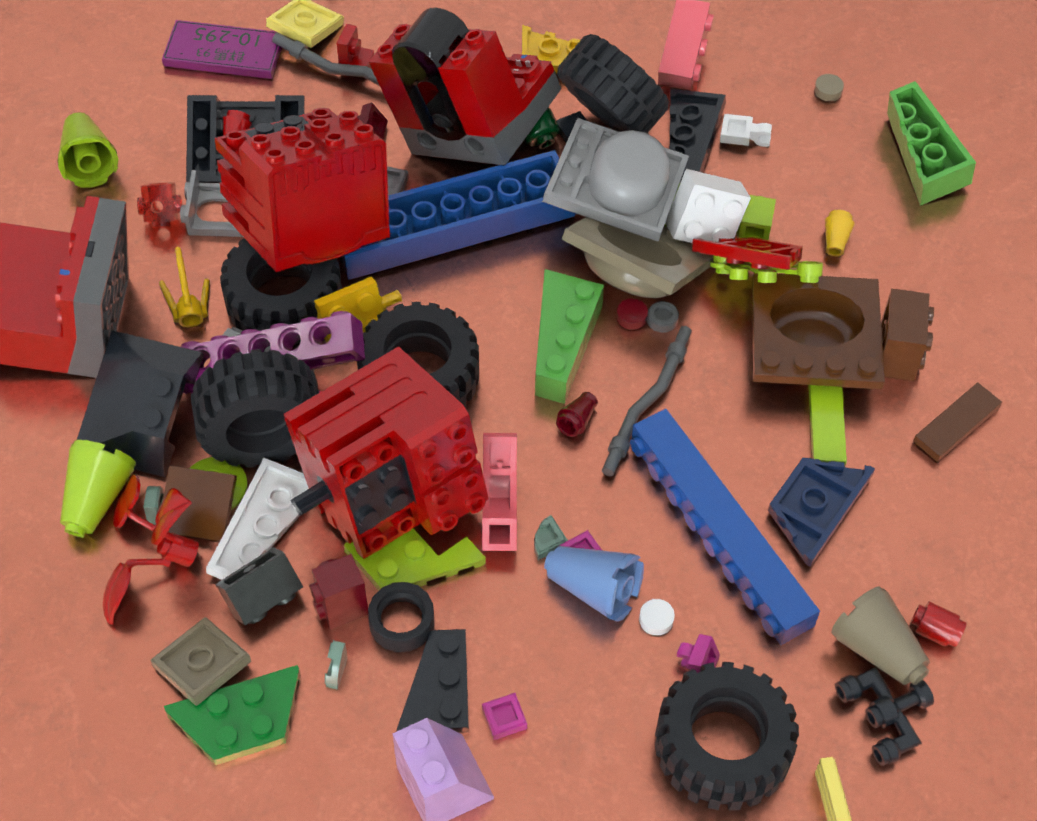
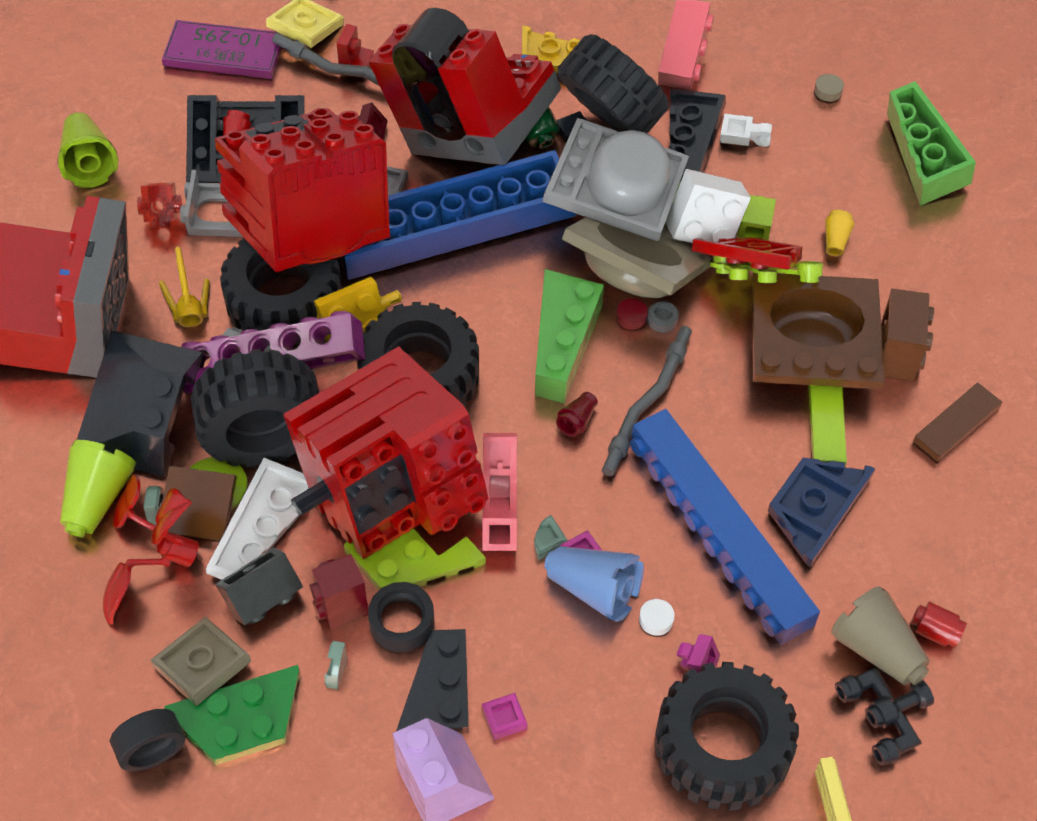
(147, 739): none -> black tyre

